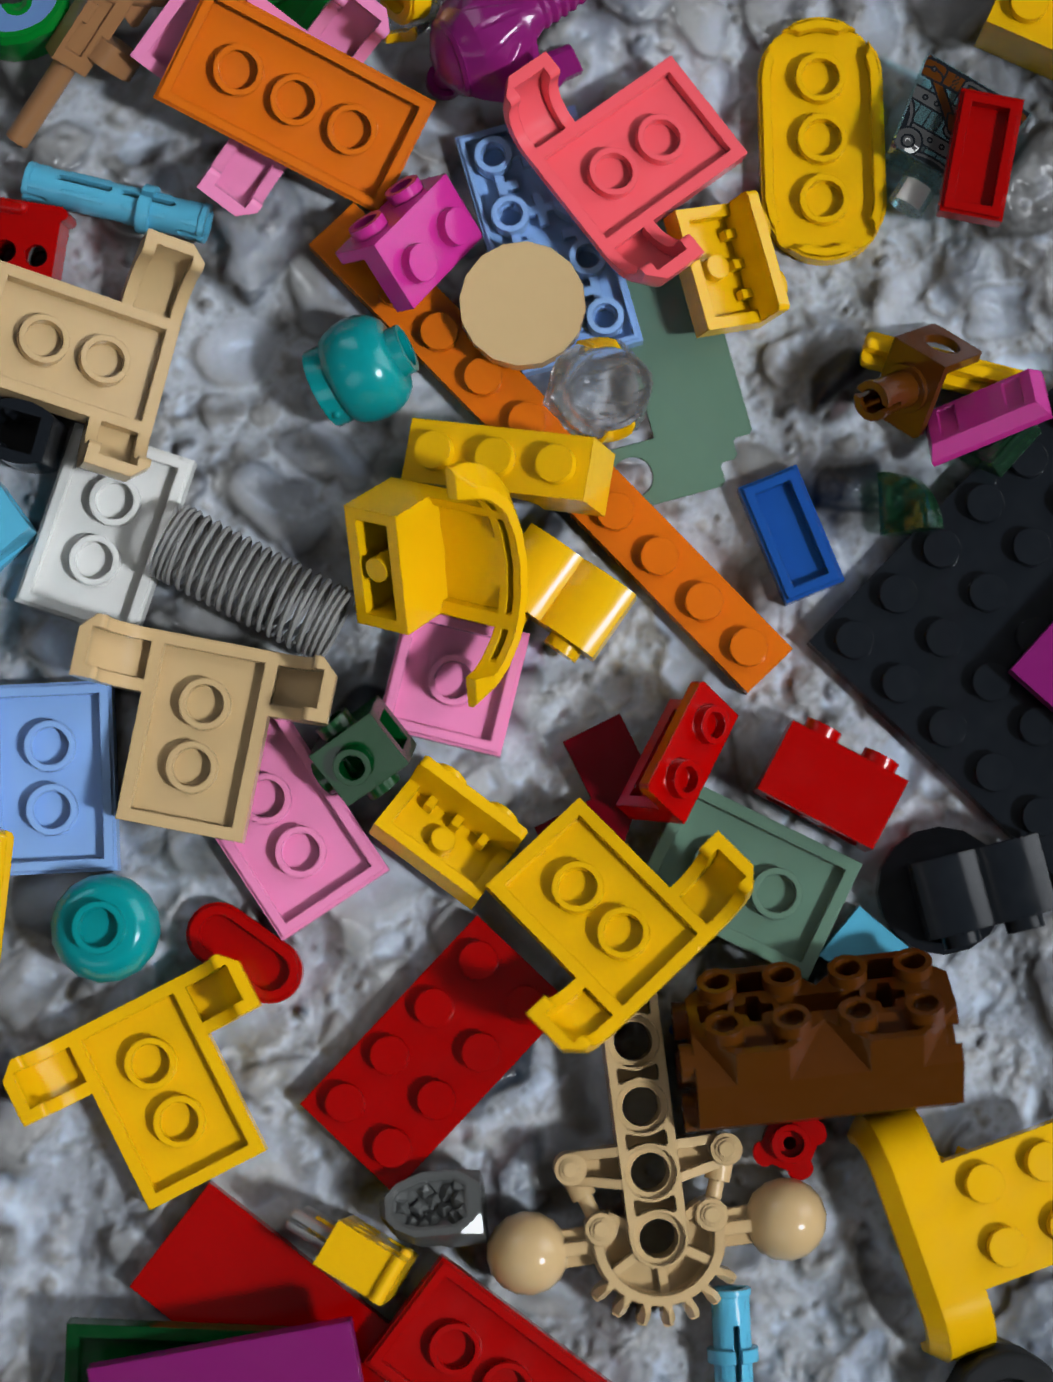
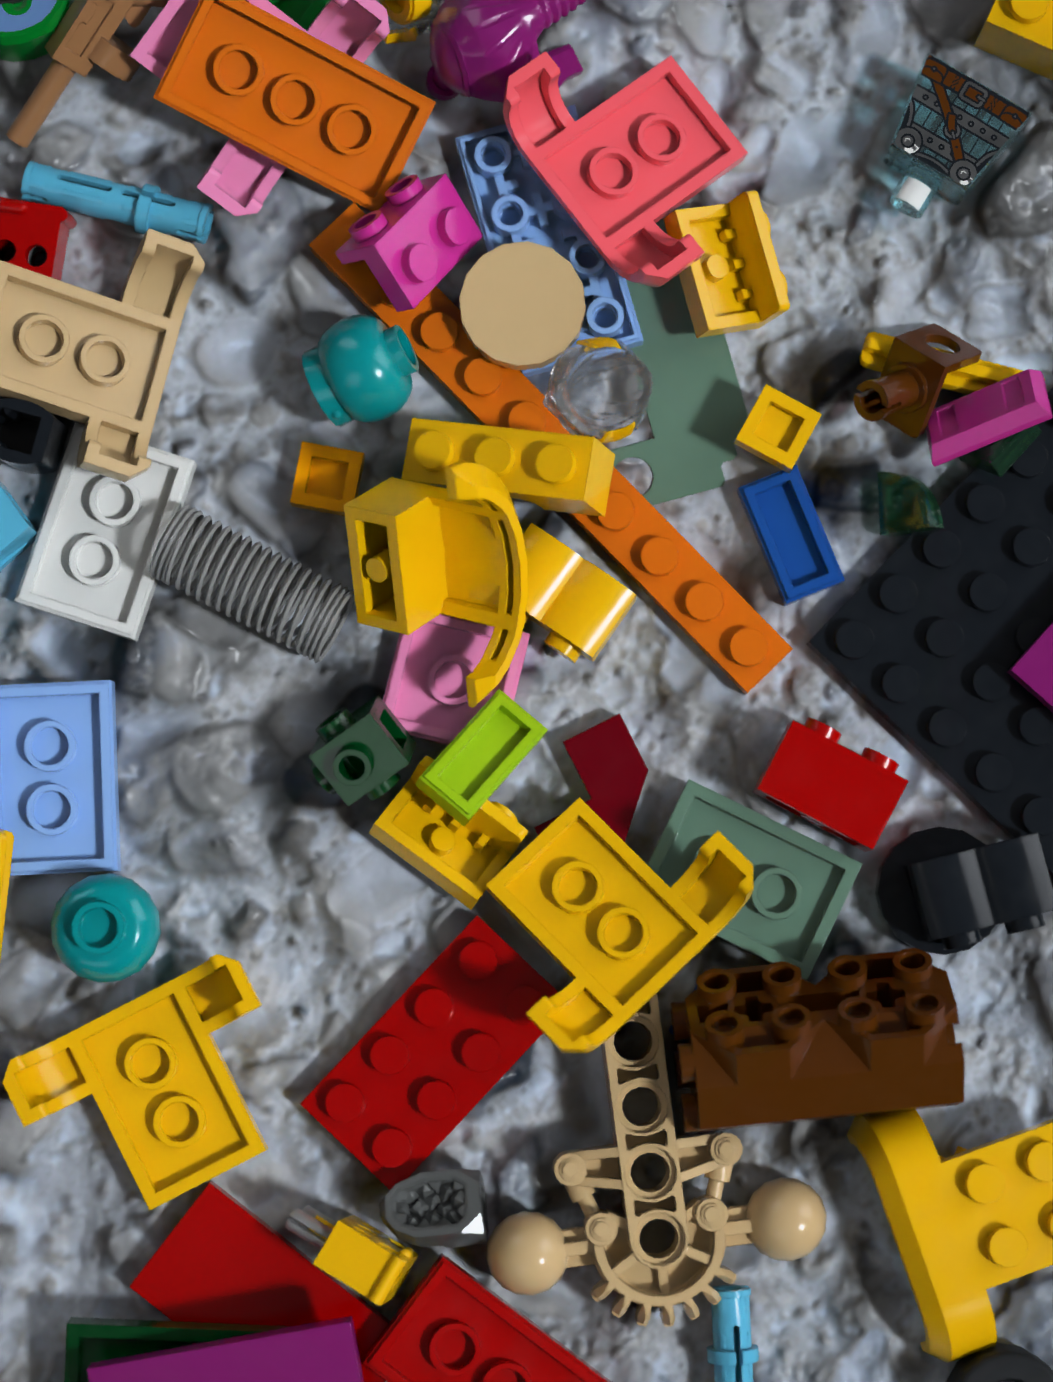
(198, 719): tan piece -> none
(269, 962): red tile -> none
(300, 842): bright pink tile -> none
(326, 478): none -> light orange tile
(481, 757): none -> lime tile
(678, 757): red bracket -> none
(777, 428): none -> yellow tile
(795, 1160): red plate -> none
(821, 141): yellow tile -> none
(860, 936): medium azure tile -> none
(980, 157): red tile -> none

